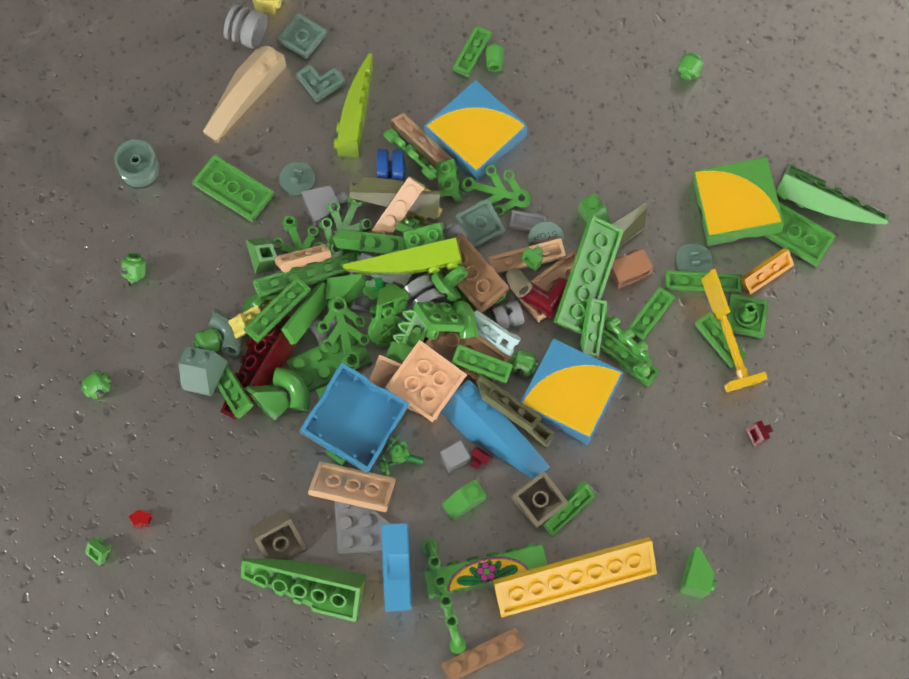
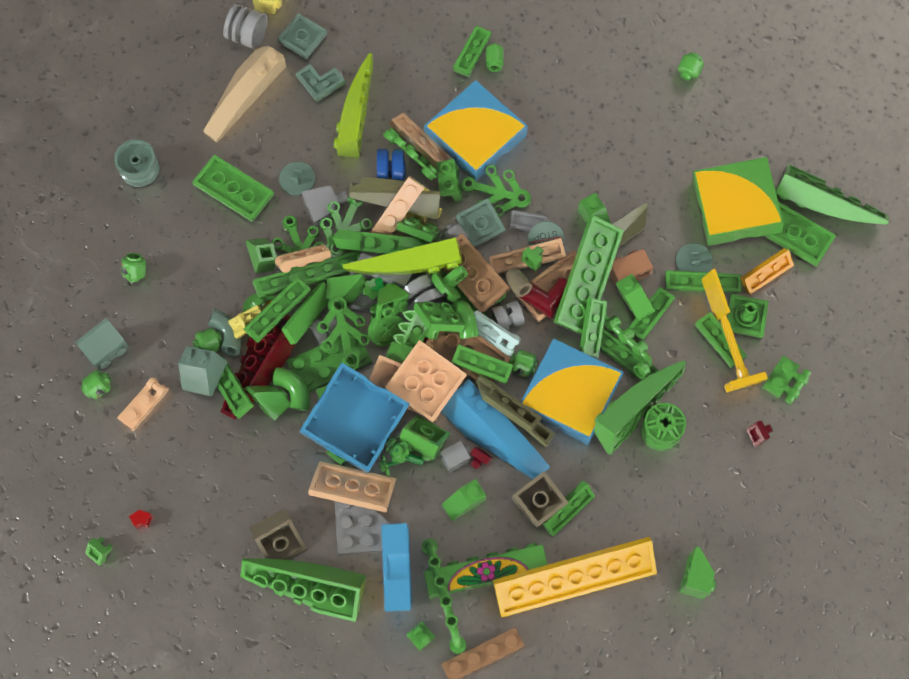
(102, 344): none -> sand green slope
(142, 404): none -> light nougat plate
(420, 636): none -> bright green tile
(424, 235): bright green bracket -> none
(424, 438): none -> bright green brick
(623, 414): none -> bright green wedge
(634, 297): none -> bright green slope
(654, 432): none -> bright green wheel
(781, 376): none -> bright green plate

